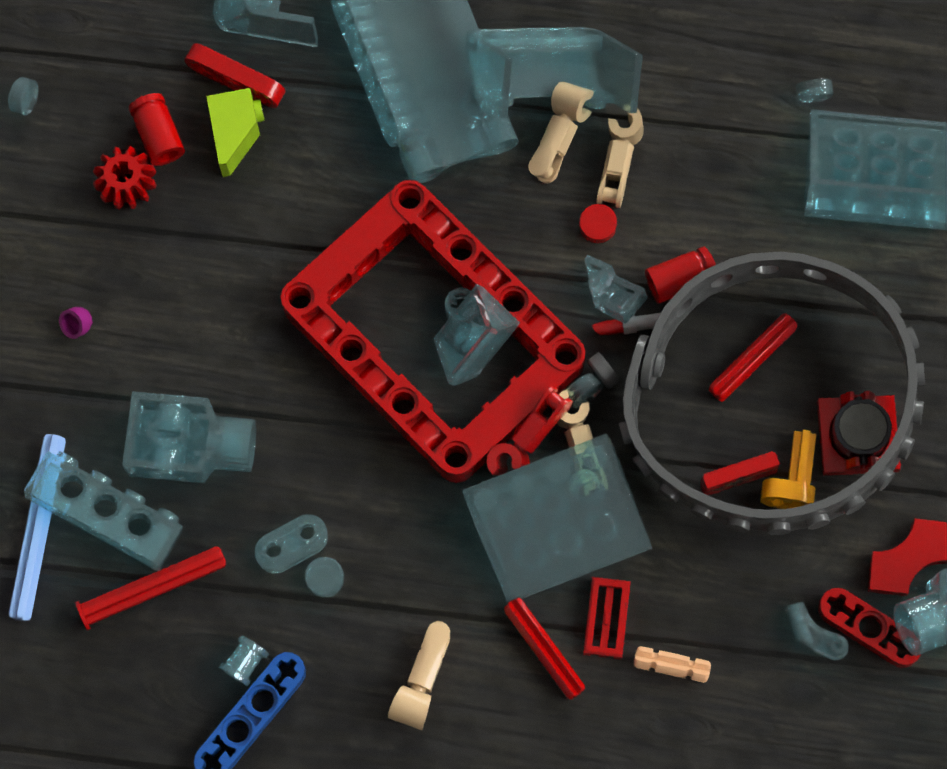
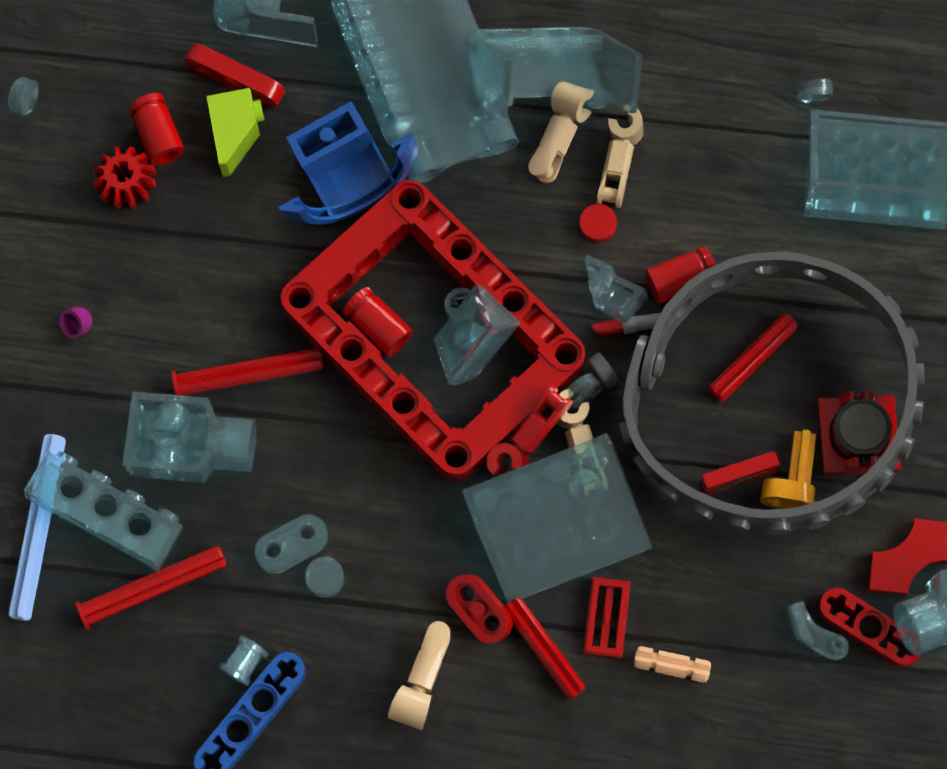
(247, 372): none -> red axle
(344, 167): none -> blue piece
(378, 322): none -> red piece
(477, 612): none -> red plate

